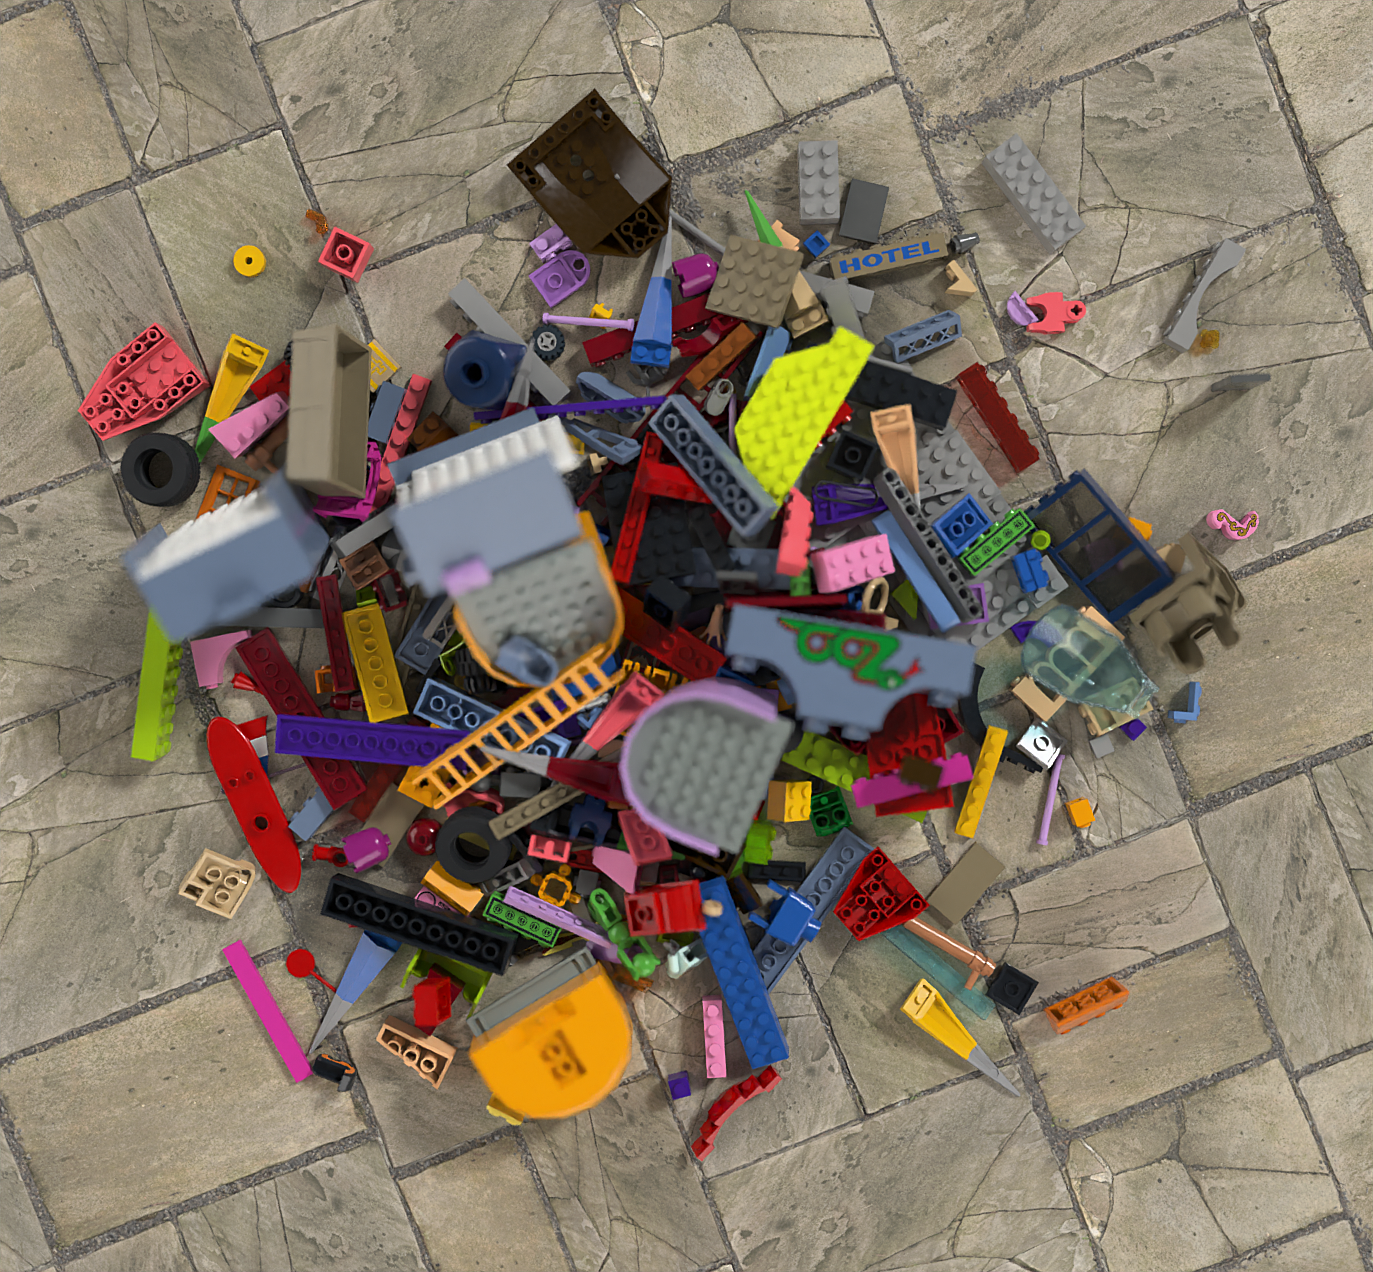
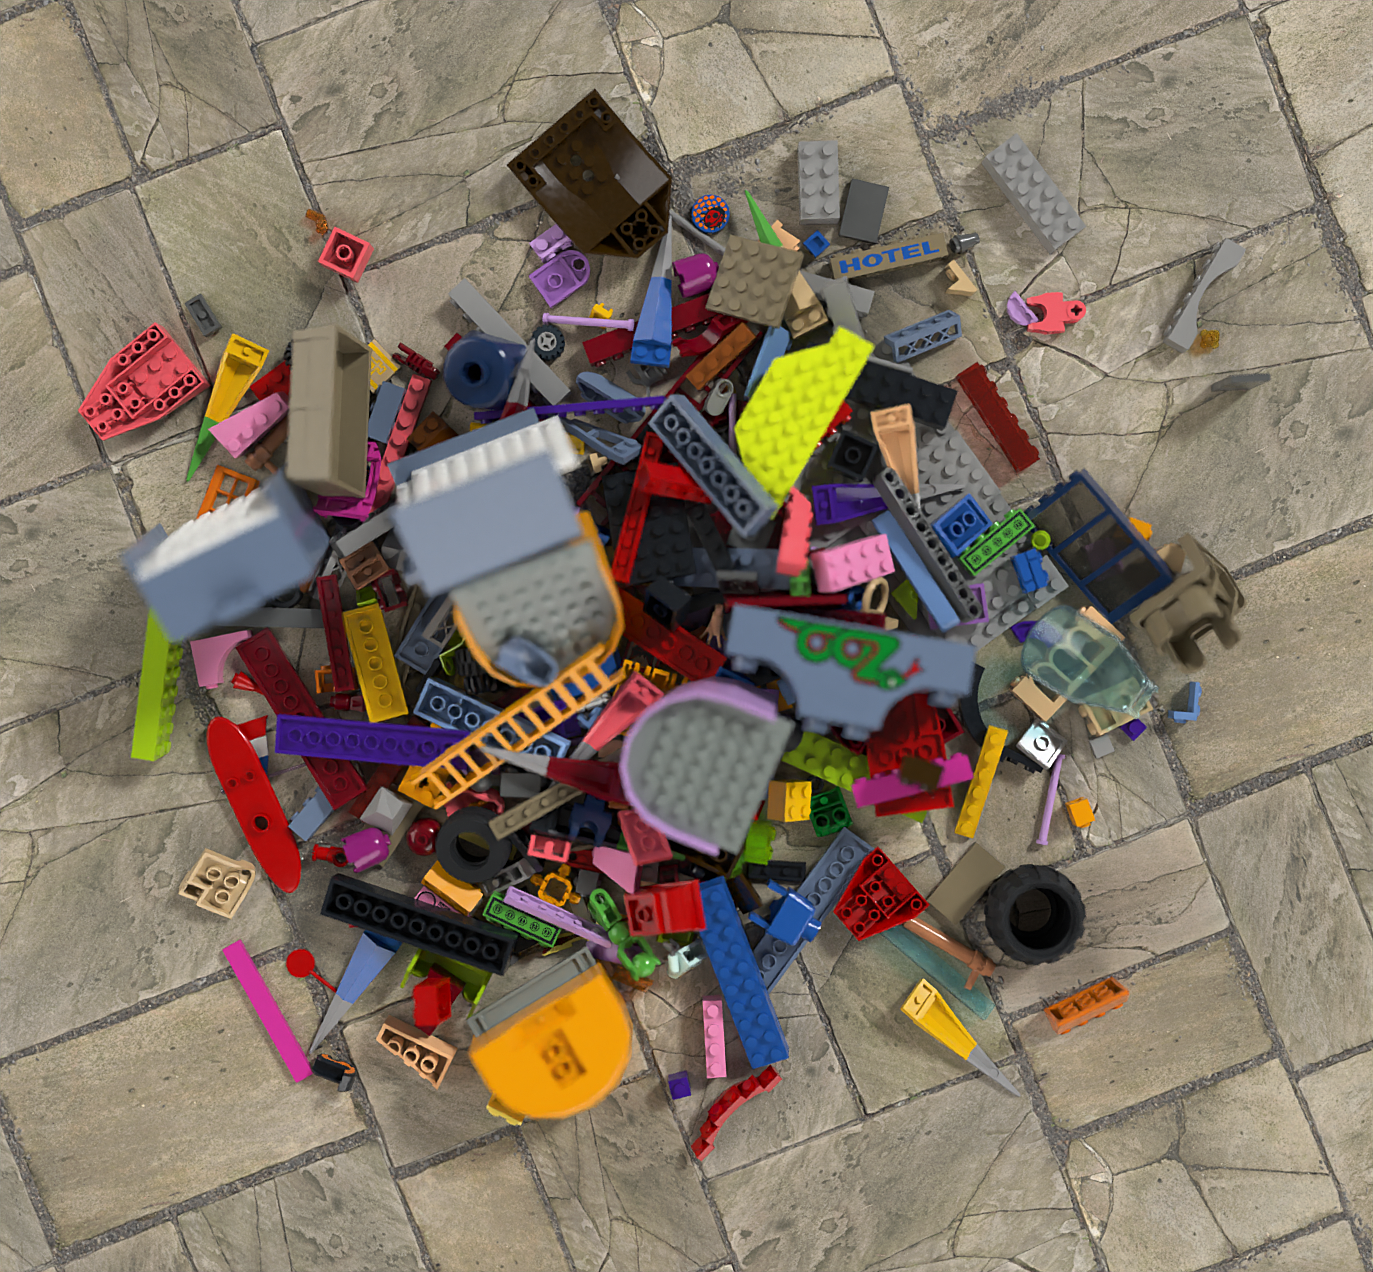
(136, 469): black tyre -> none
(203, 315): none -> dark grey plate
(257, 265): yellow piece -> none
(386, 811): none -> light grey slope
(417, 362): none -> dark red hinge
(466, 577): lavender bracket -> none
(710, 214): none -> tile
(712, 908): tan tile -> none
(846, 485): black piece -> none
(1012, 988): black plate -> none
(1059, 932): none -> black tyre
(1230, 527): bright pink animal -> none

